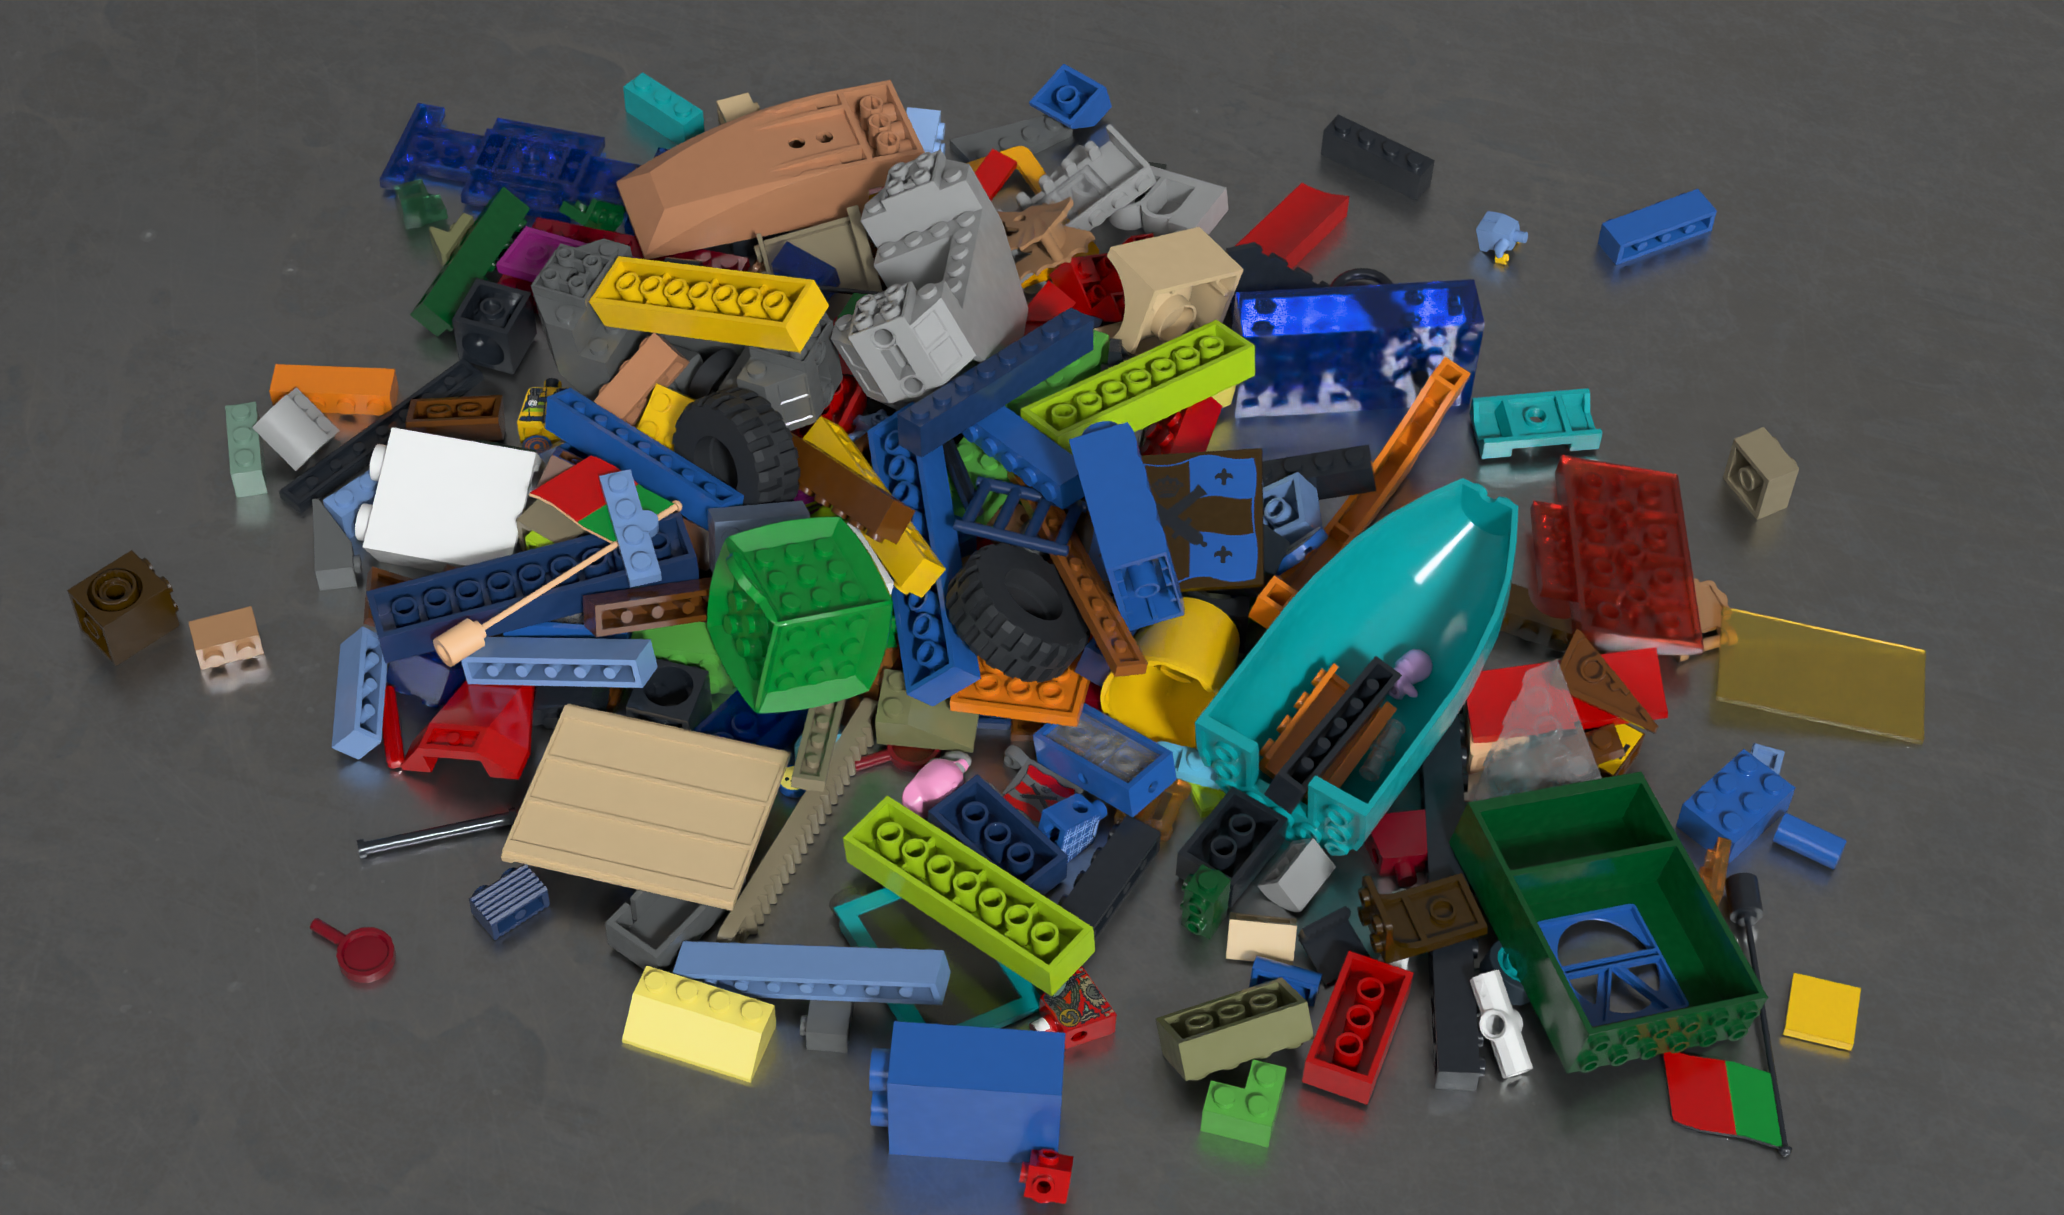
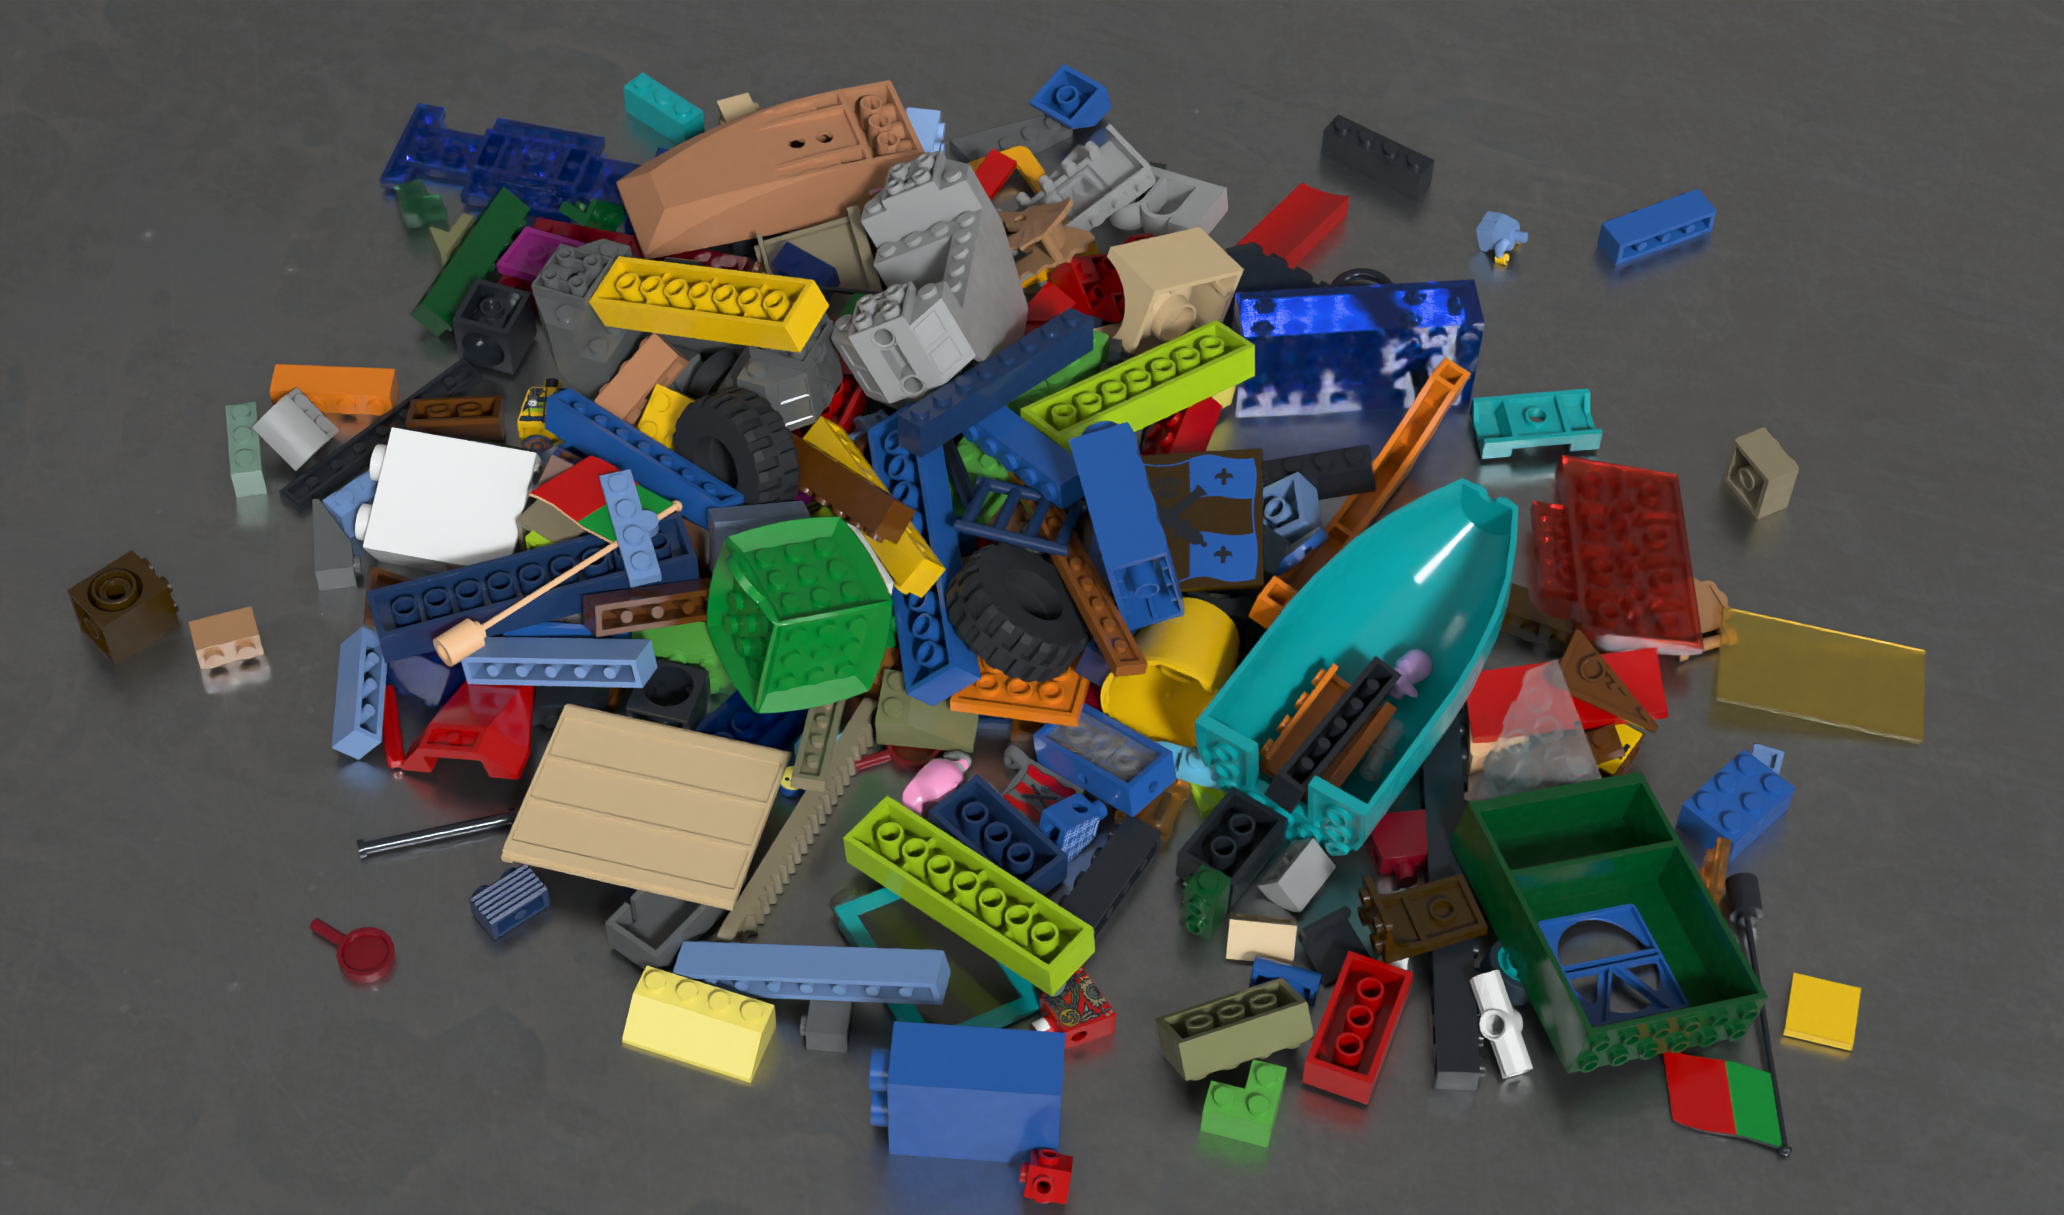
(1809, 841): blue brick -> none

